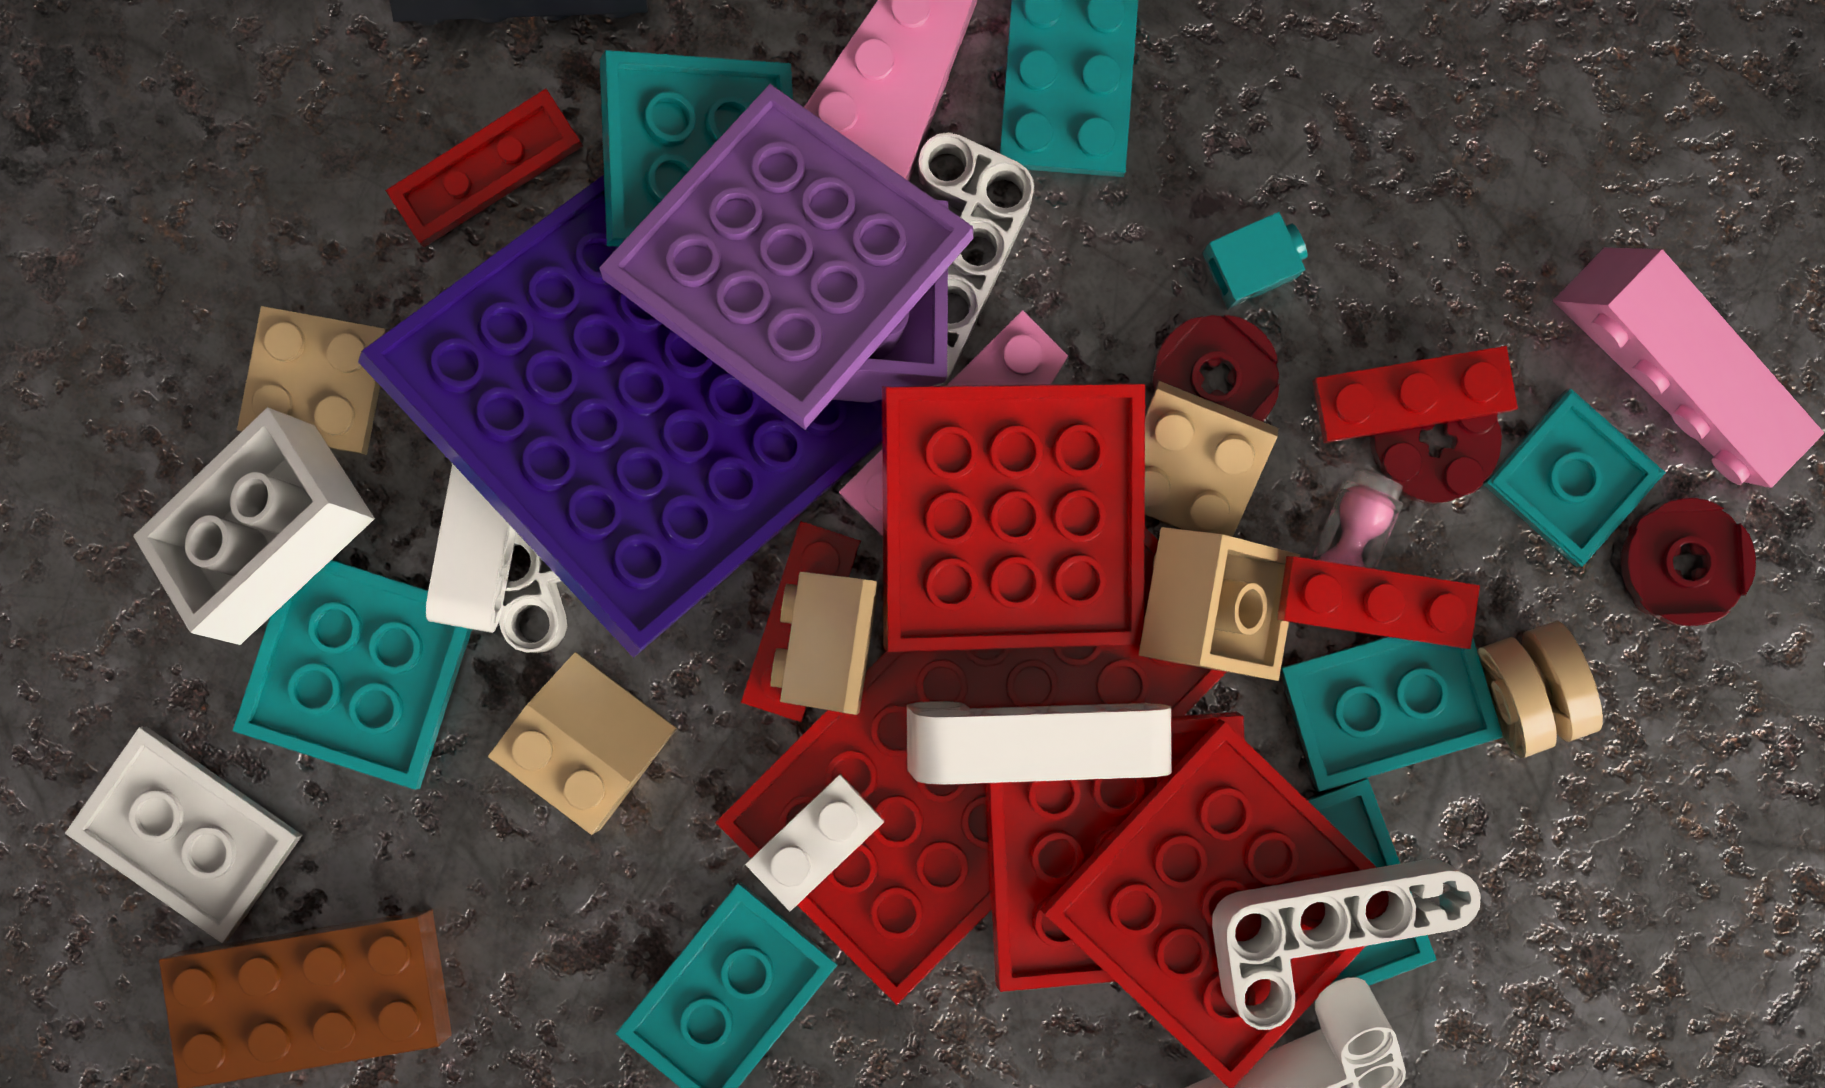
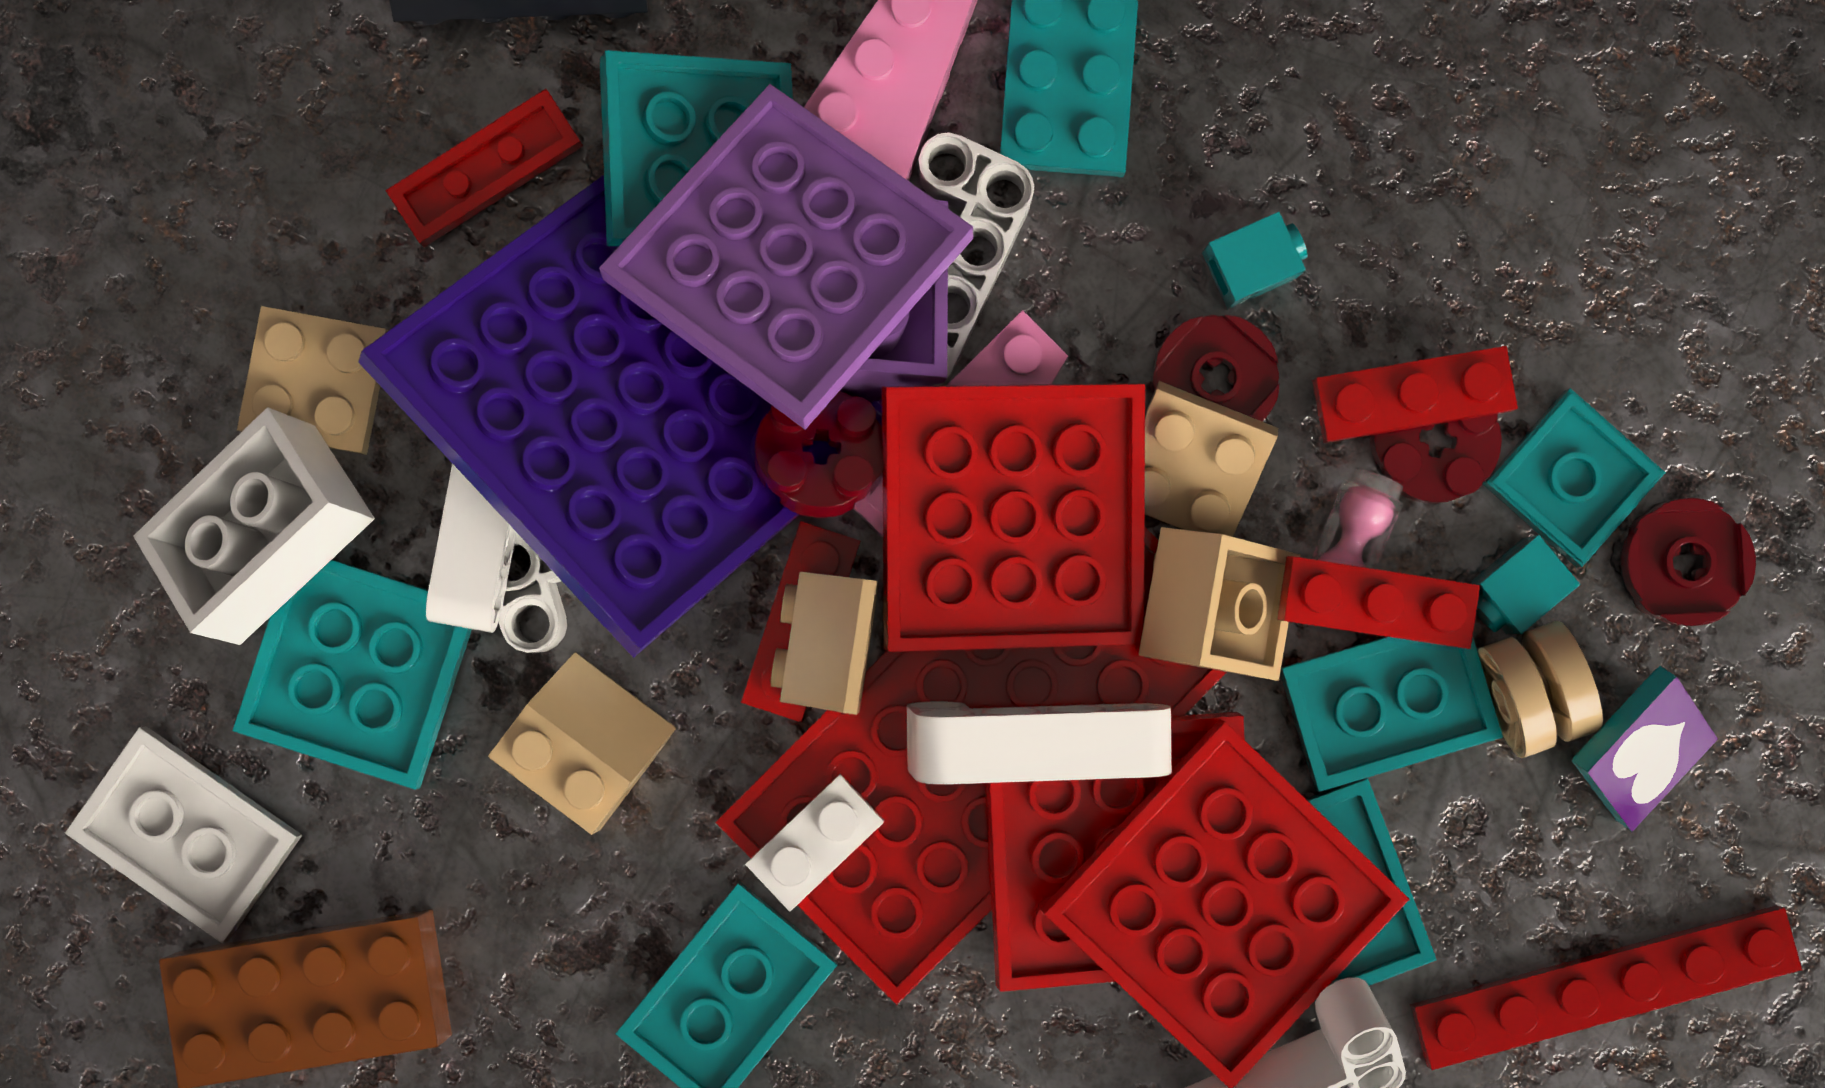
(826, 488): none -> dark red plate
(1342, 927): white beam -> none
(1522, 586): none -> teal brick
(1605, 987): none -> red plate
(1645, 748): none -> tile
(1690, 362): bright pink wedge -> none

